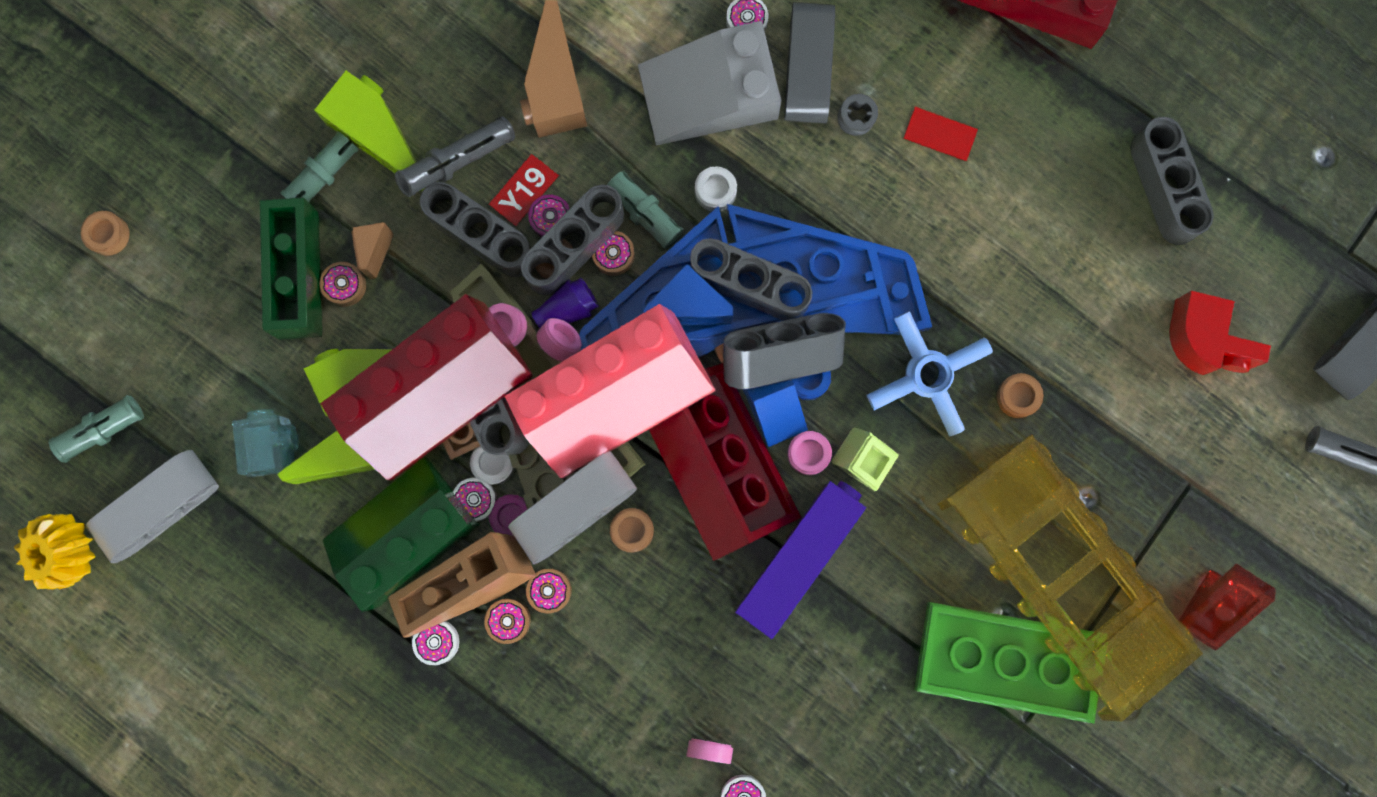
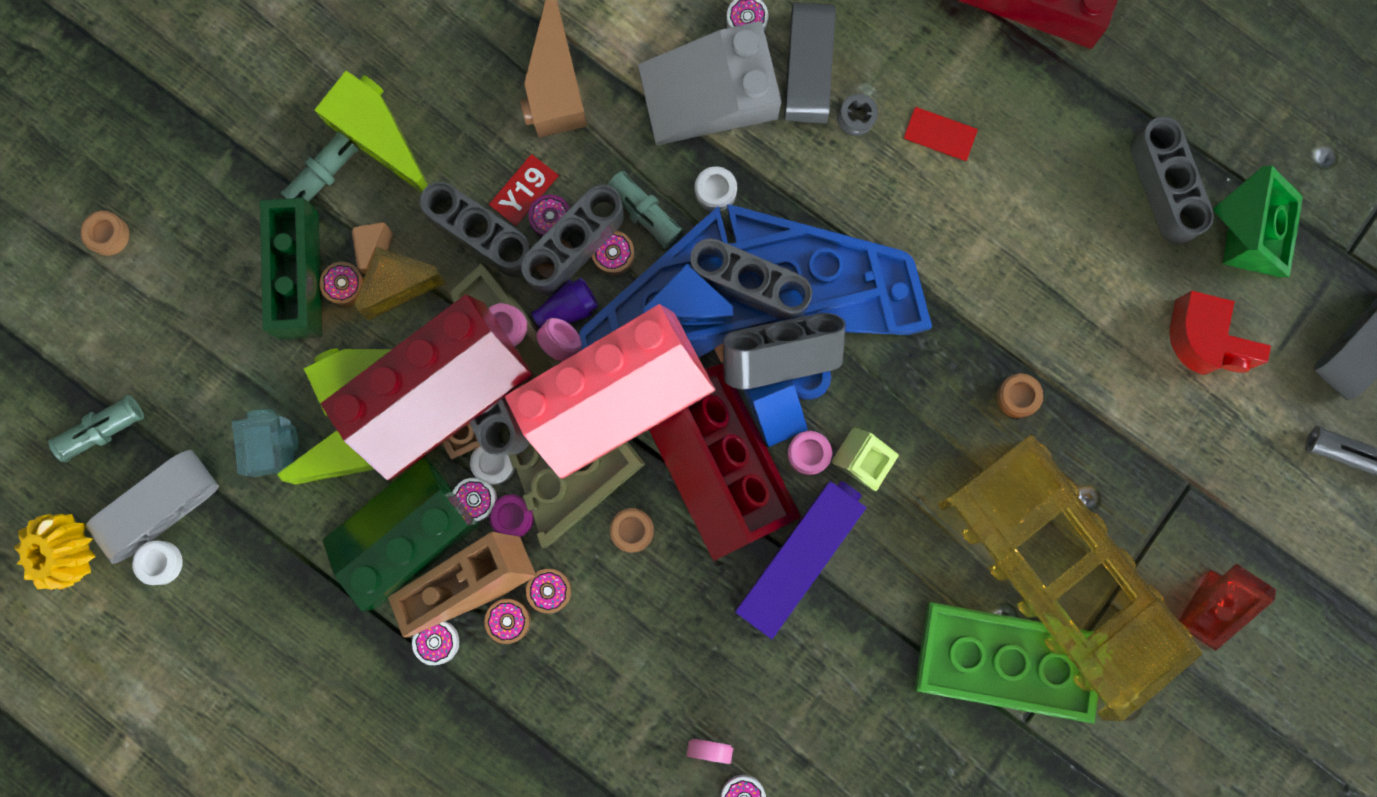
(157, 562): none -> white tile
(394, 281): none -> clear yellow slope
(416, 176): dark grey pin -> none
(572, 507): light grey beam -> none
(946, 366): light blue bar -> none
(1261, 223): none -> green slope

